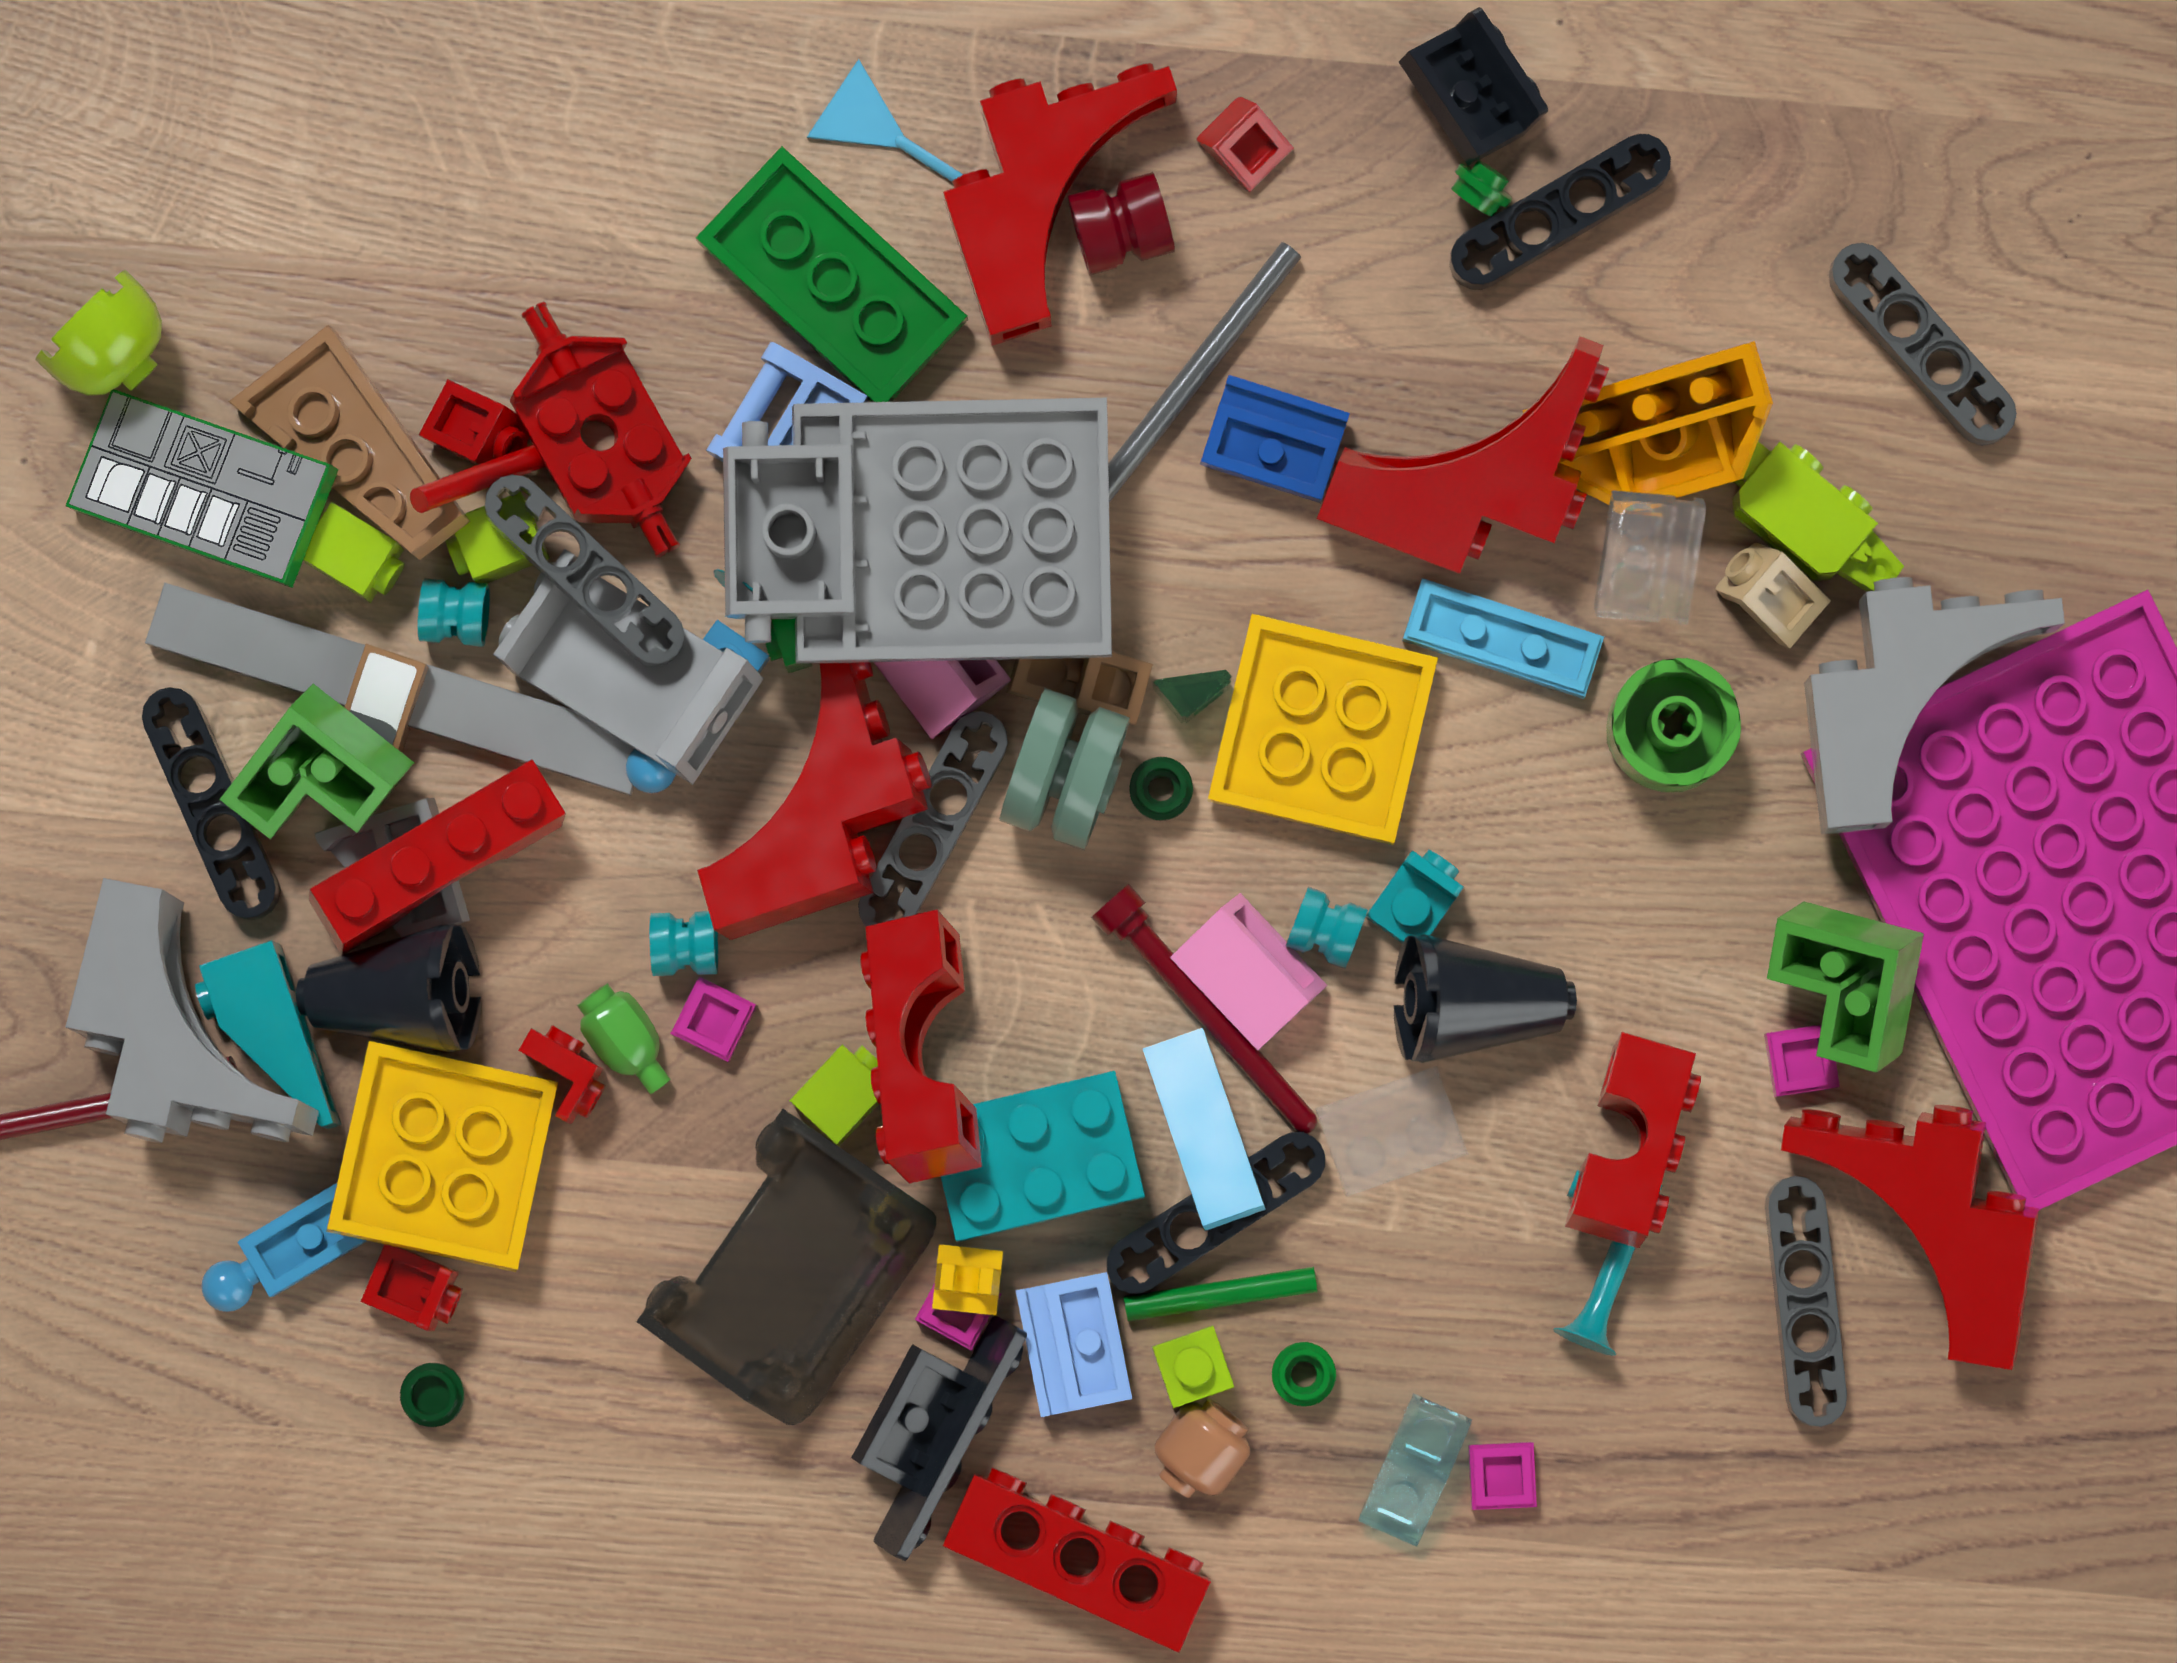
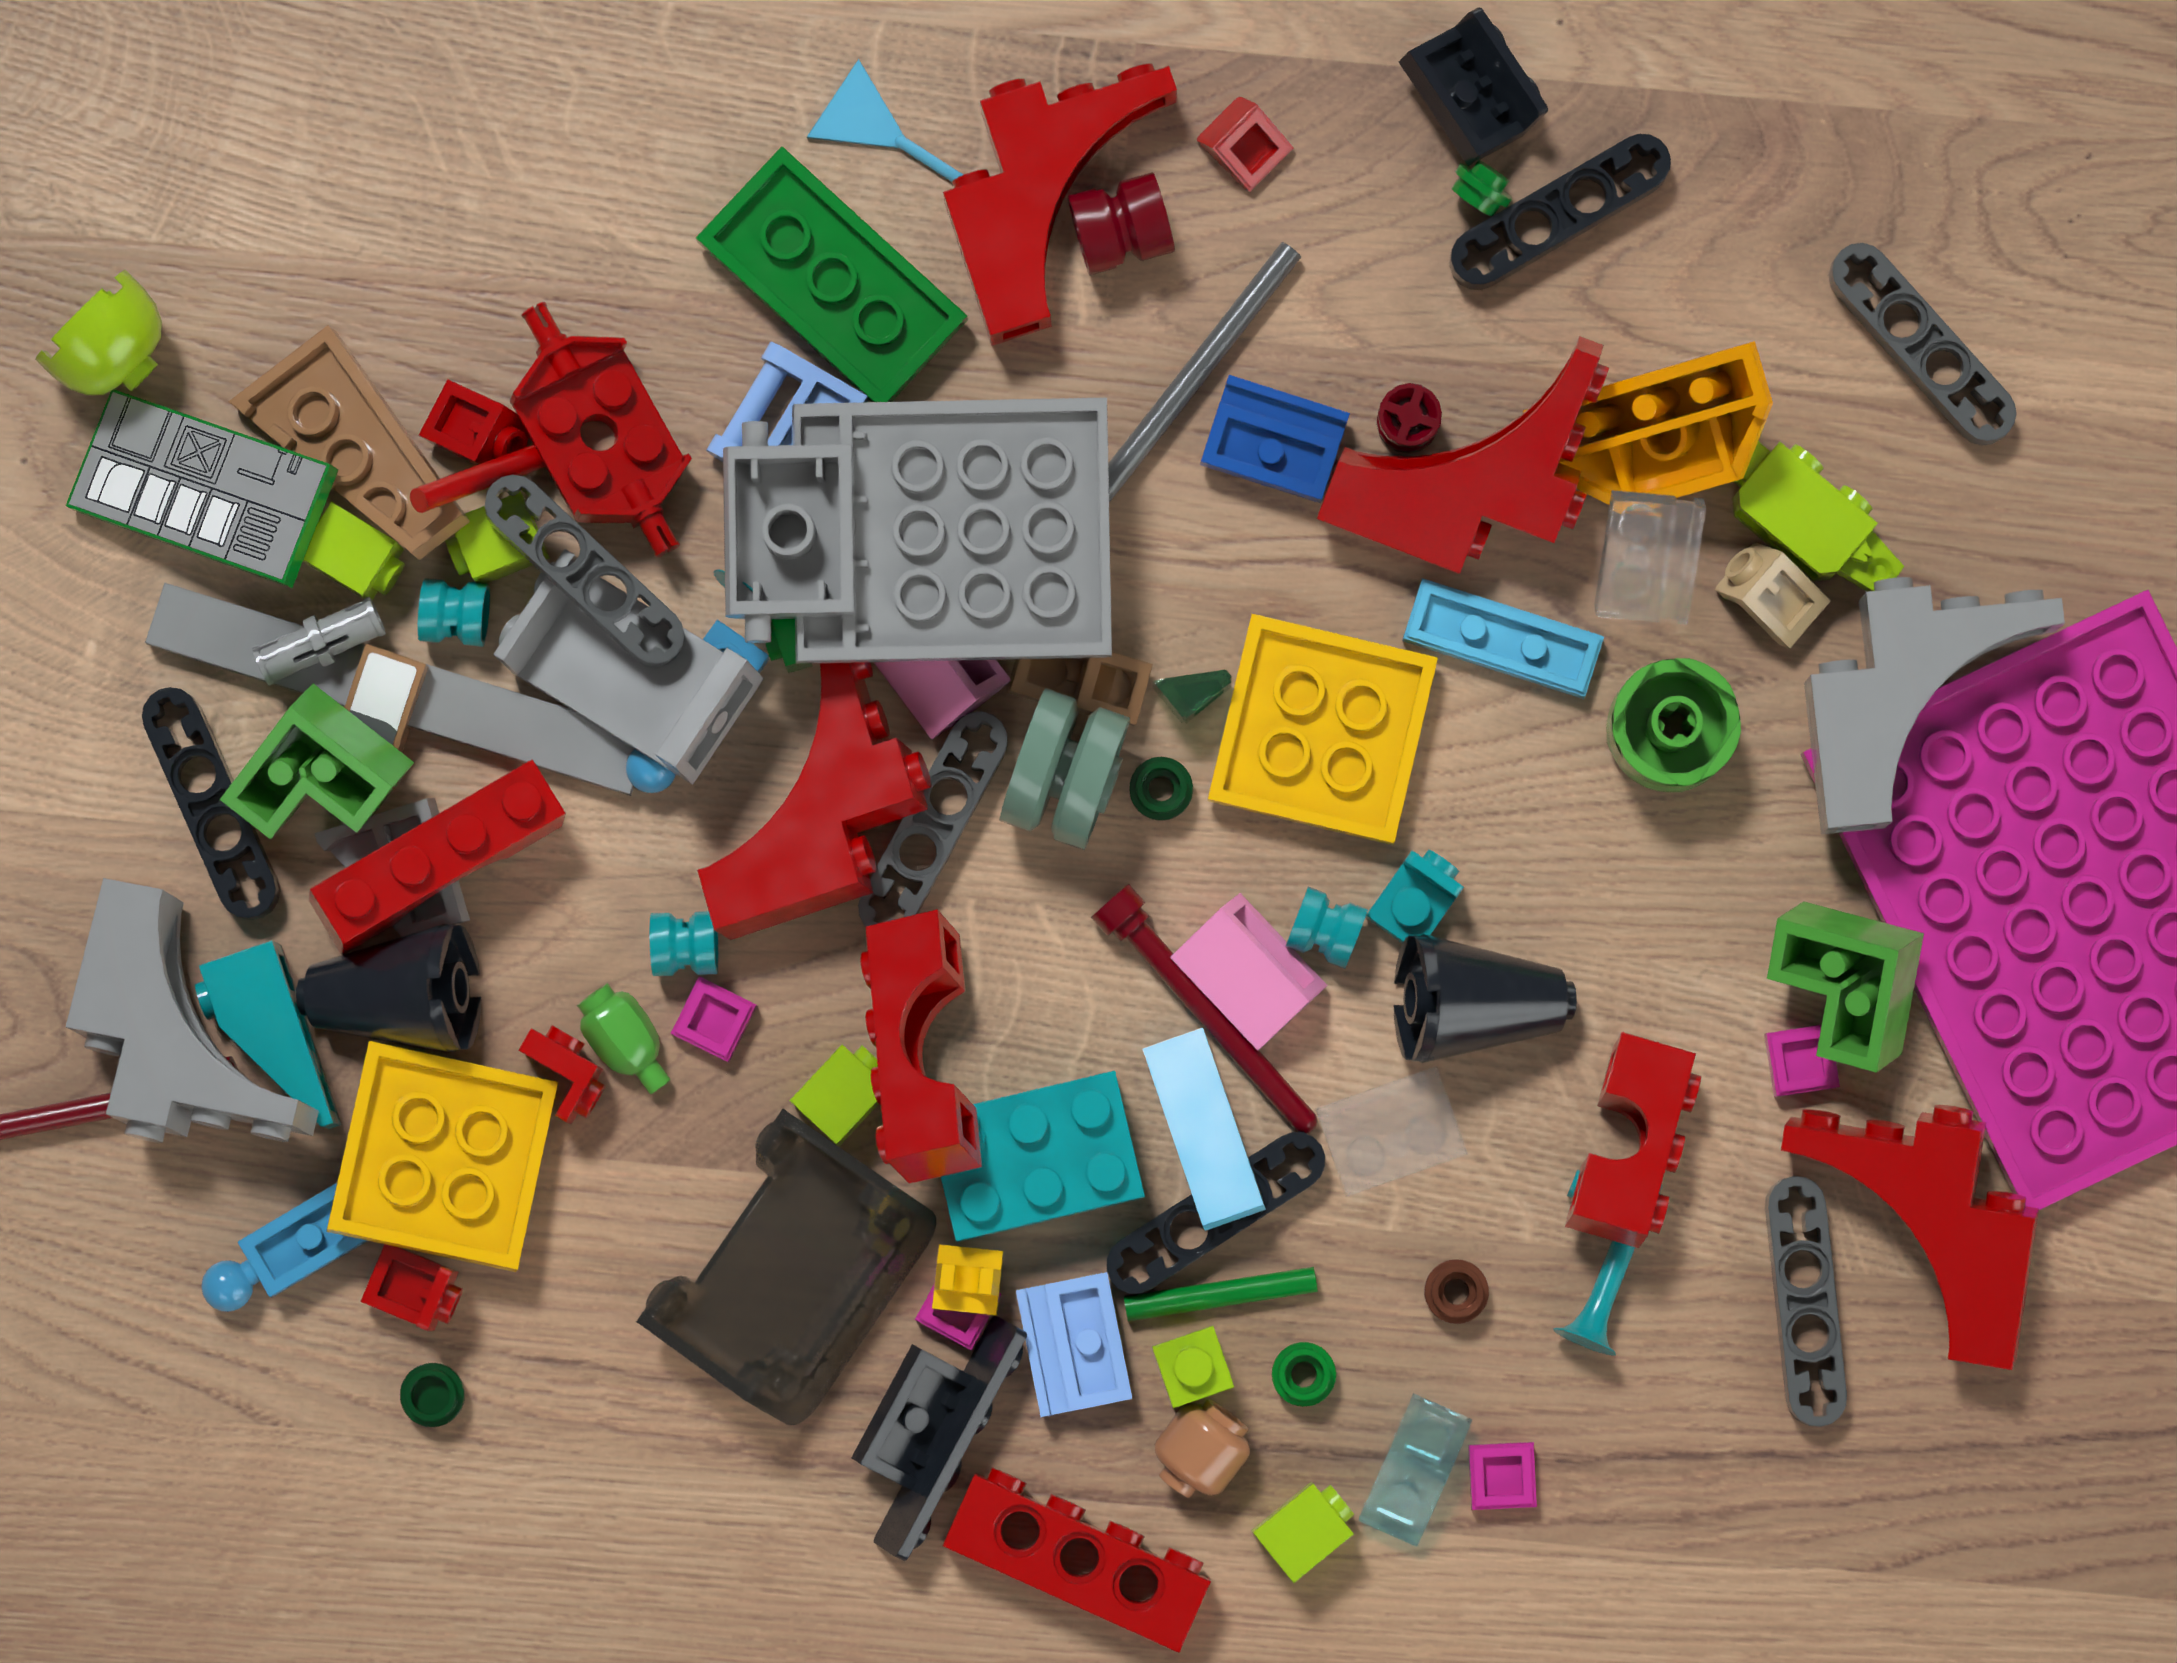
(318, 641): none -> light grey pin
(1305, 1529): none -> lime brick
(1413, 407): none -> dark red wheel
(1477, 1291): none -> copper plate

